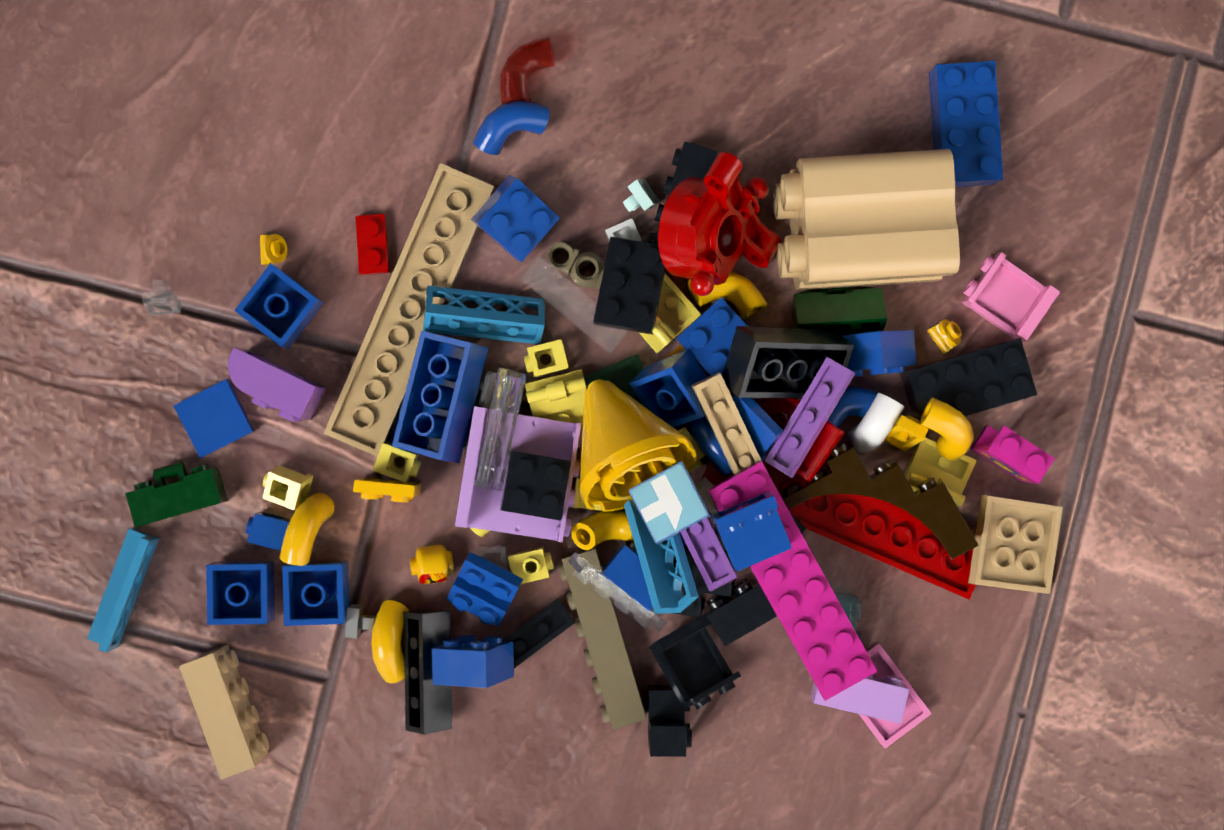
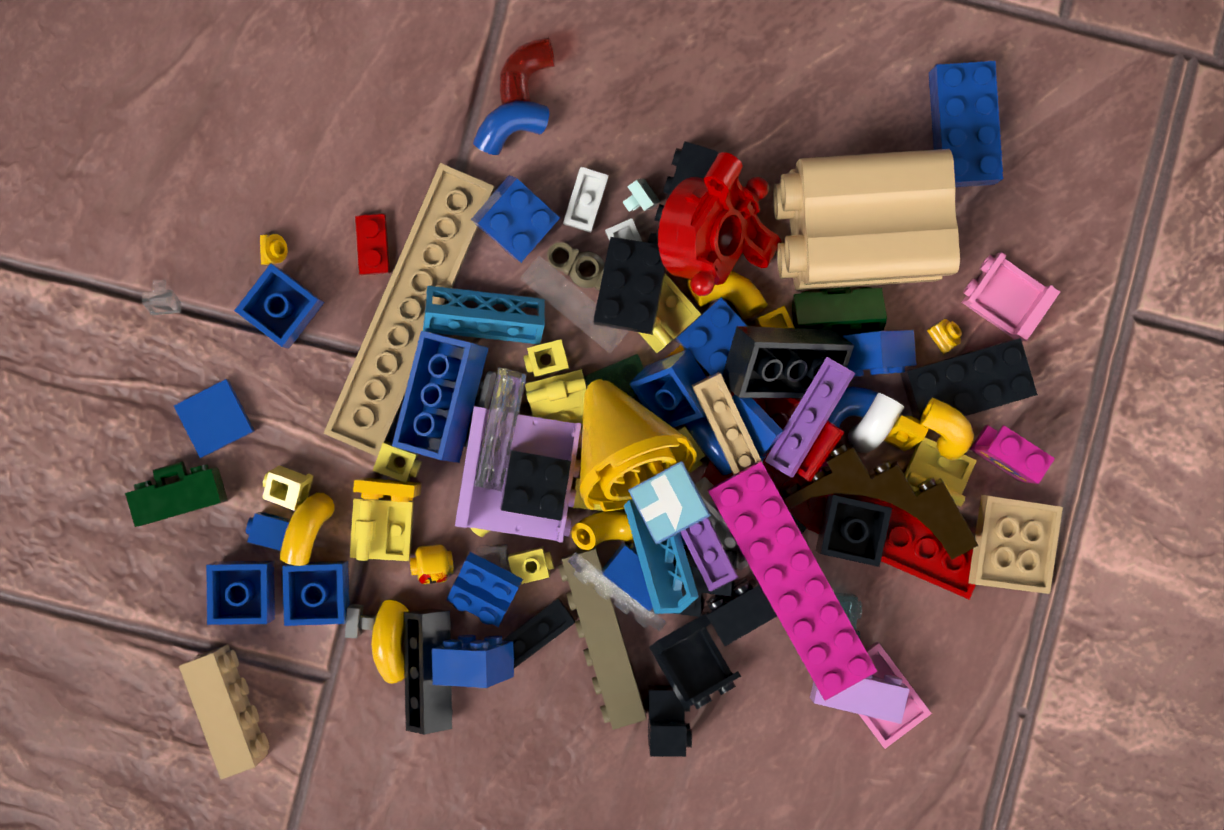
(122, 589): dark azure fence -> none
(274, 385): medium lavender brick -> none
(381, 530): none -> light yellow plate
(585, 199): none -> white plate
(752, 531): blue bracket -> none
(778, 318): none -> yellow panel
(853, 530): none -> black brick

